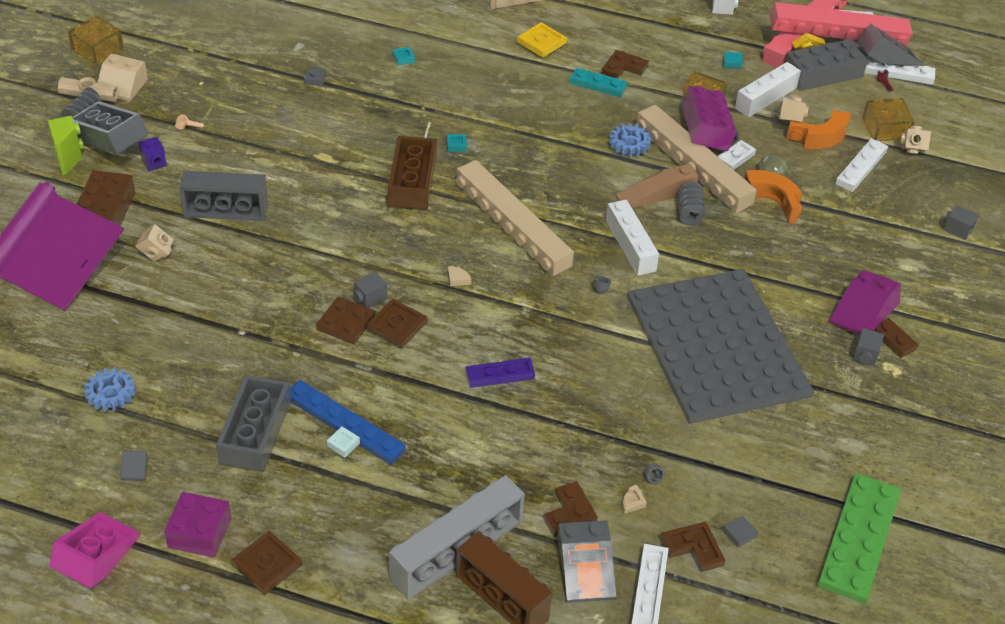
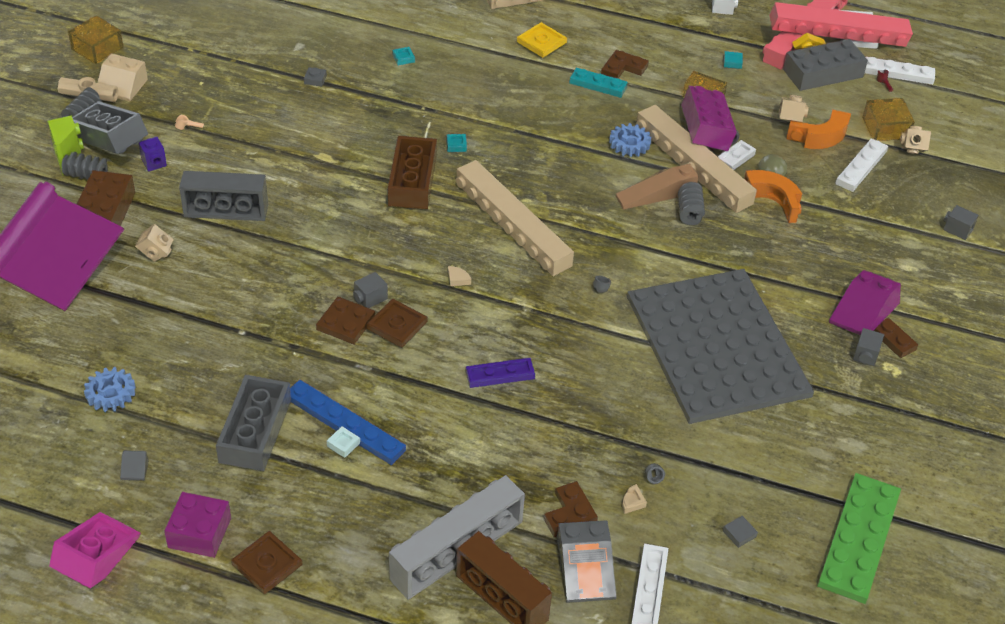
(82, 166): none -> dark grey piece
(632, 237): white brick -> none
(694, 539): reddish brown plate -> none
(767, 89): white brick -> none
(885, 48): dark grey slope -> none

